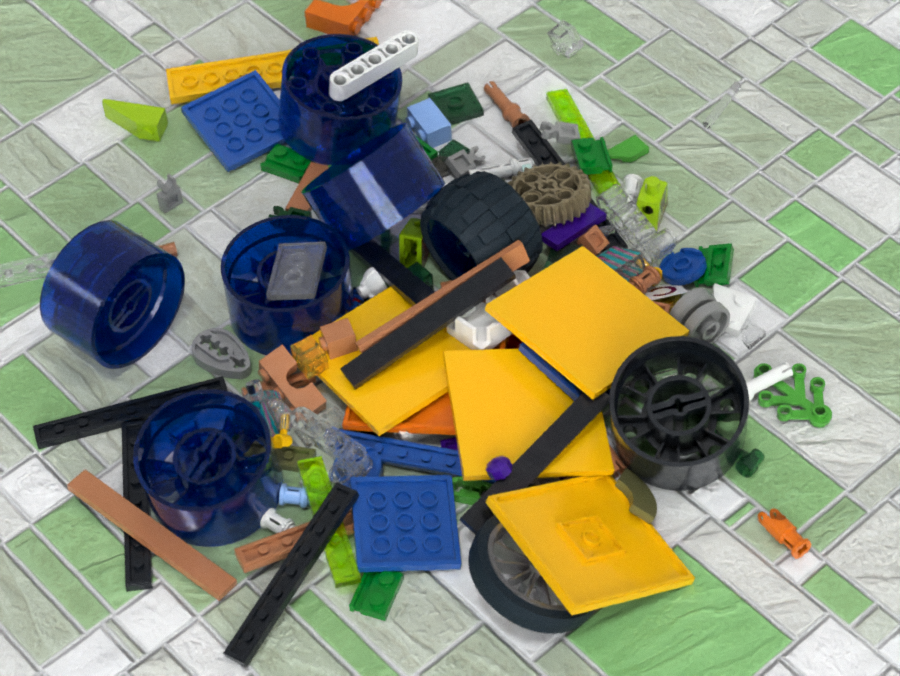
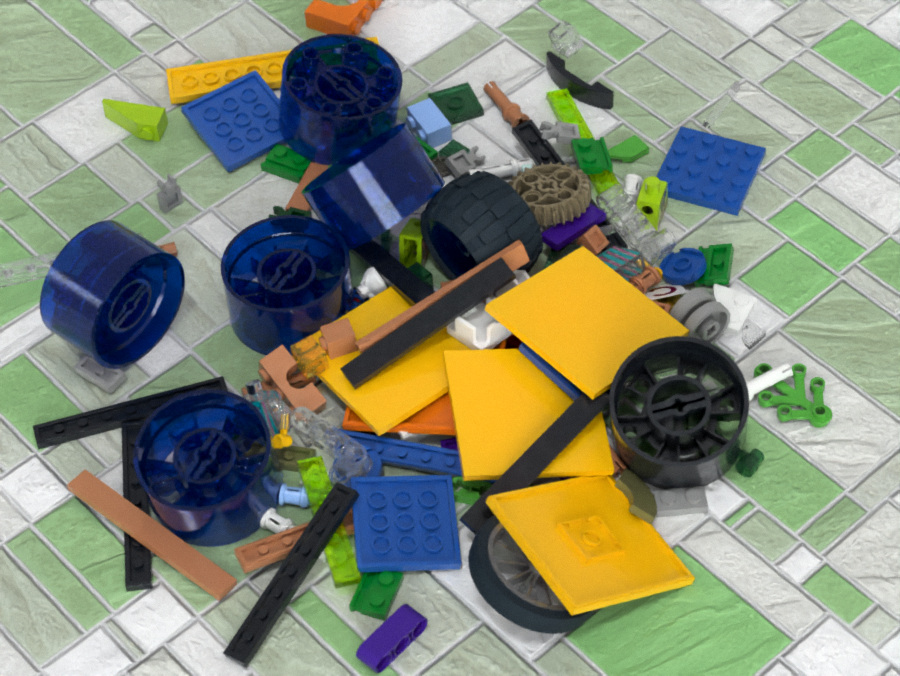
(103, 377): none -> light grey plate
(227, 344): light grey piece -> none
(296, 271): clear tile -> none
(373, 65): white beam -> none
(391, 638): none -> dark purple beam
(499, 468): dark purple tile -> none
(594, 95): none -> black slope
(681, 501): none -> light grey plate
(710, 170): none -> blue plate
(785, 532): orange piece -> none

